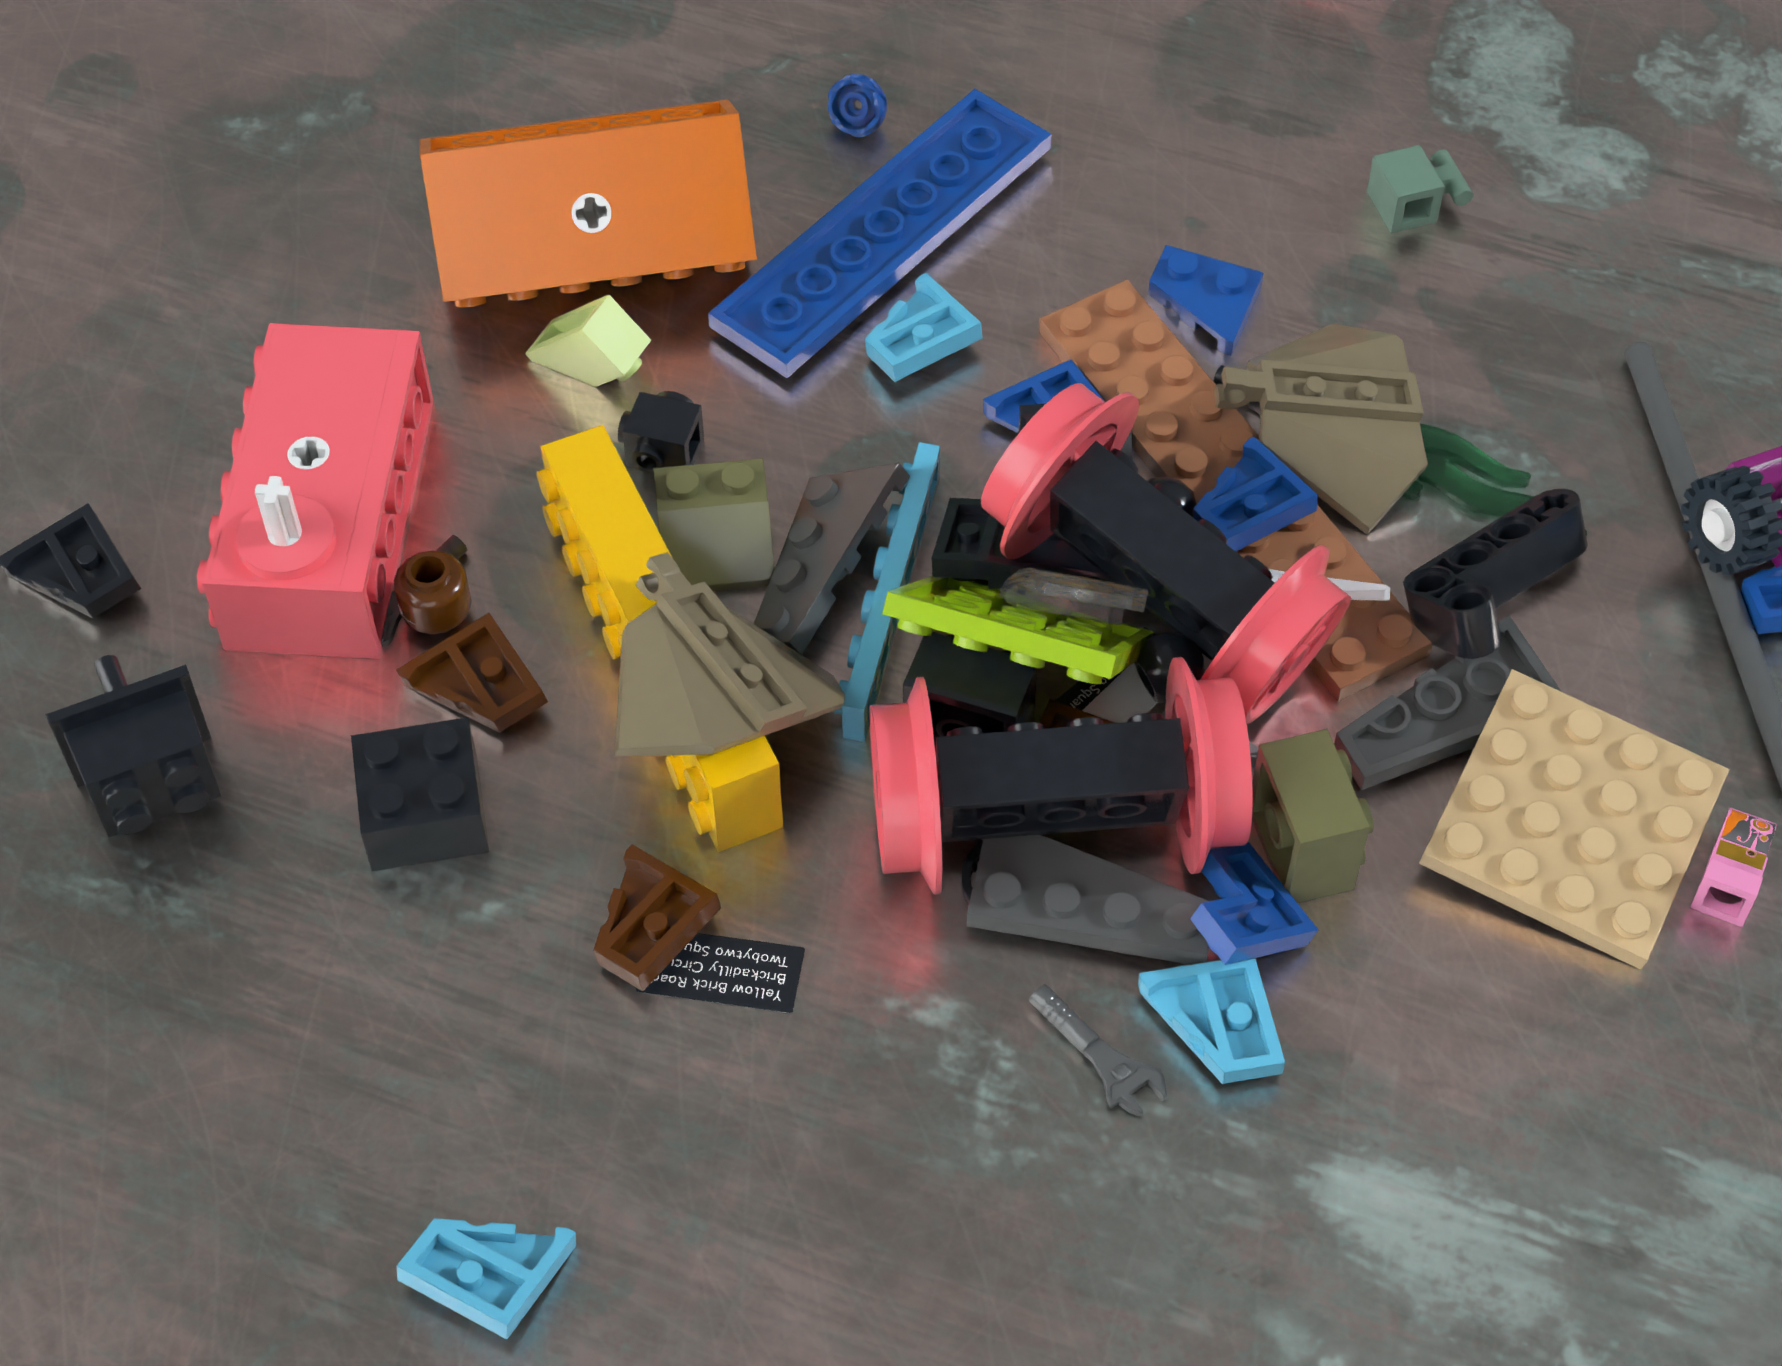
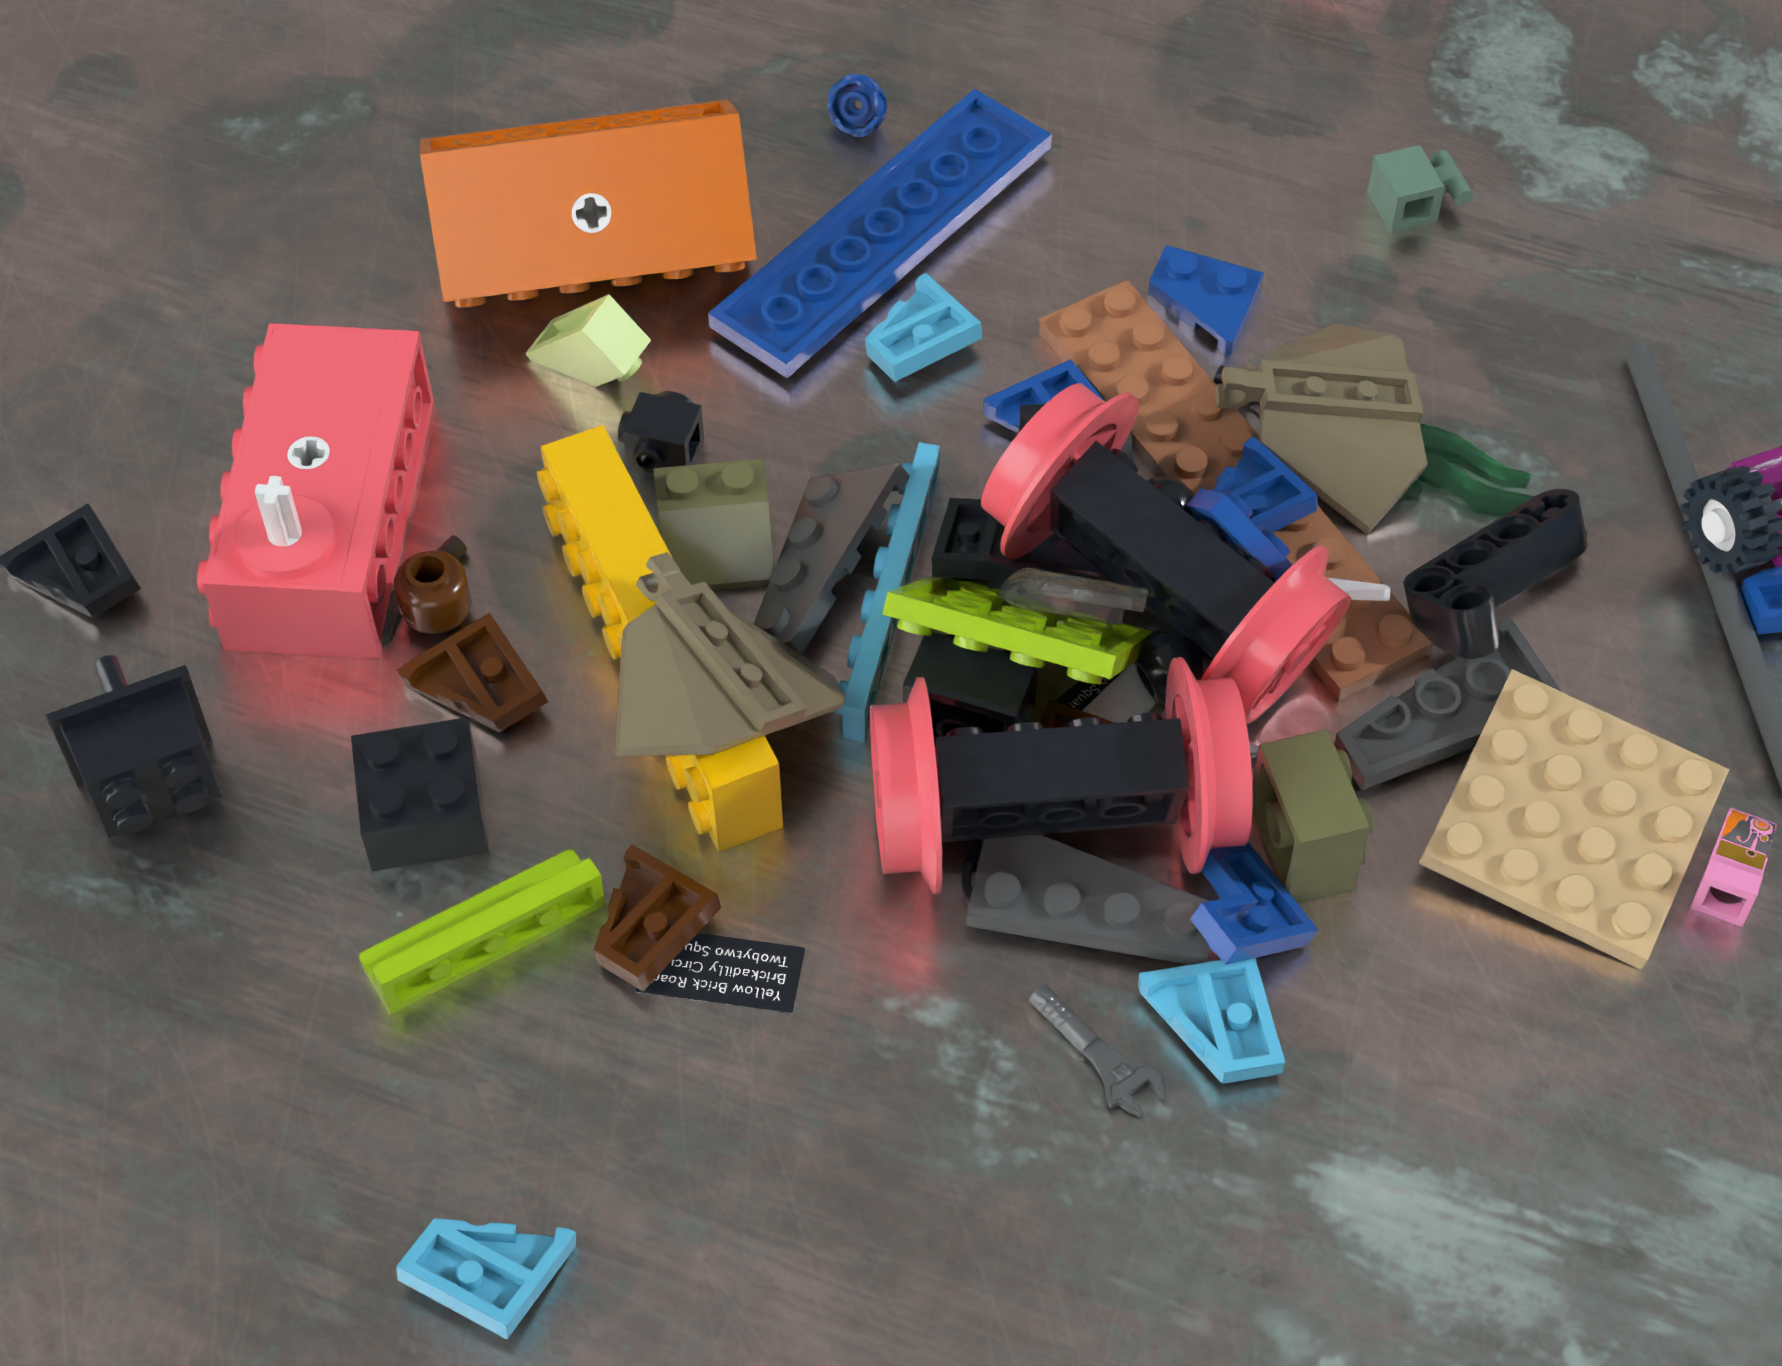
(483, 929): none -> lime panel
(1232, 517): none -> blue plate

